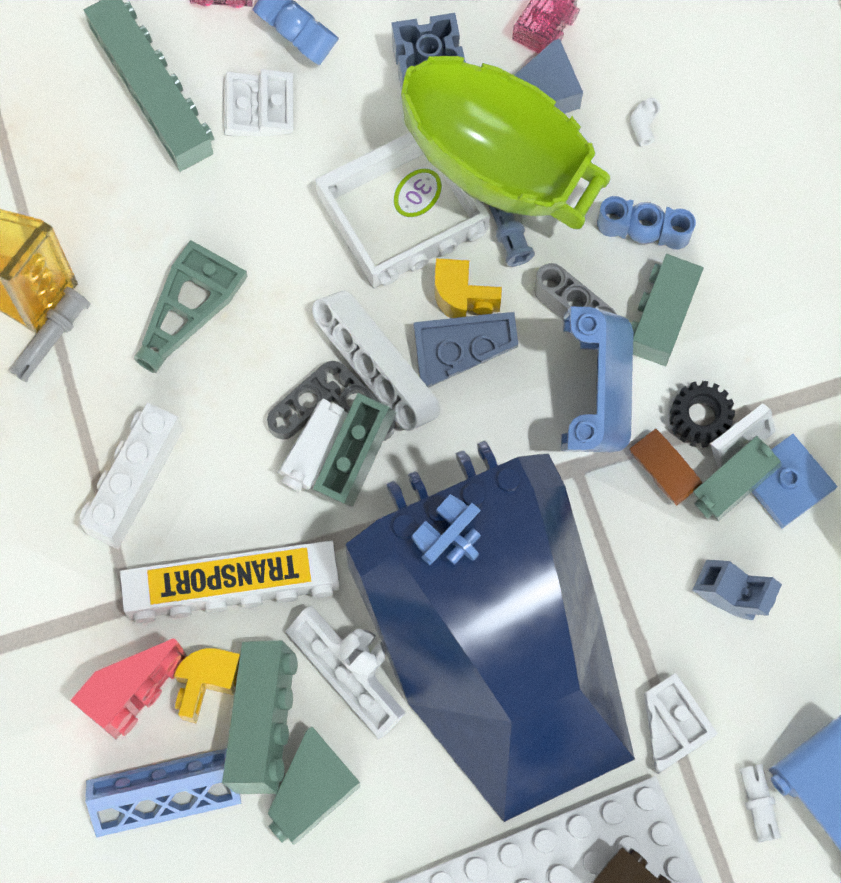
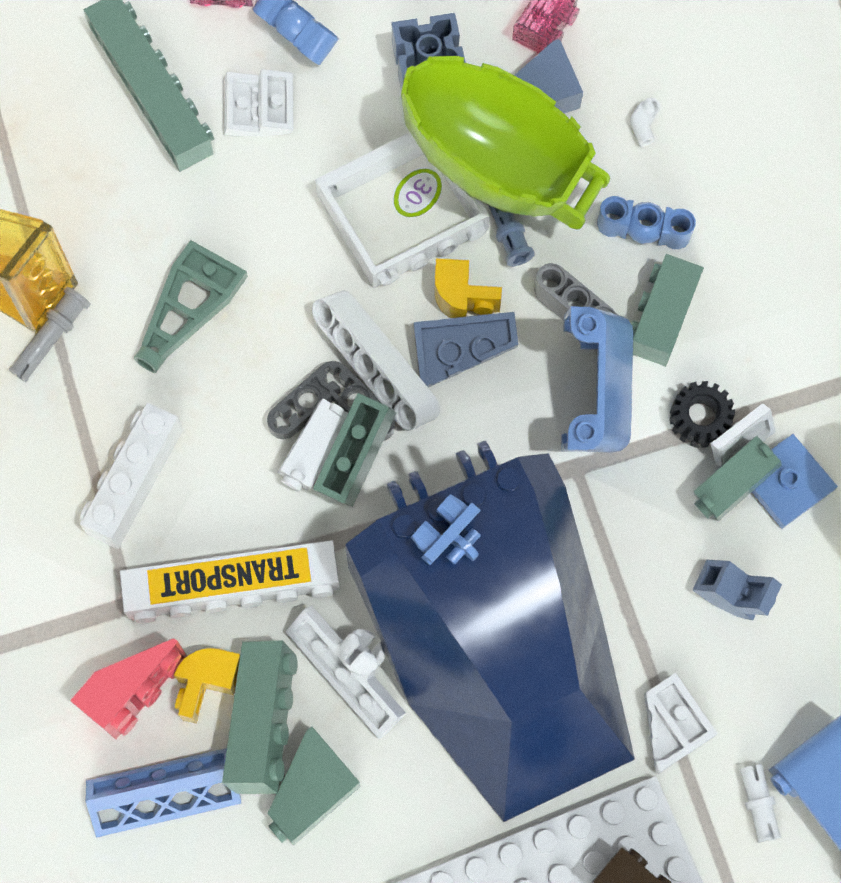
(666, 466): dark orange slope -> none

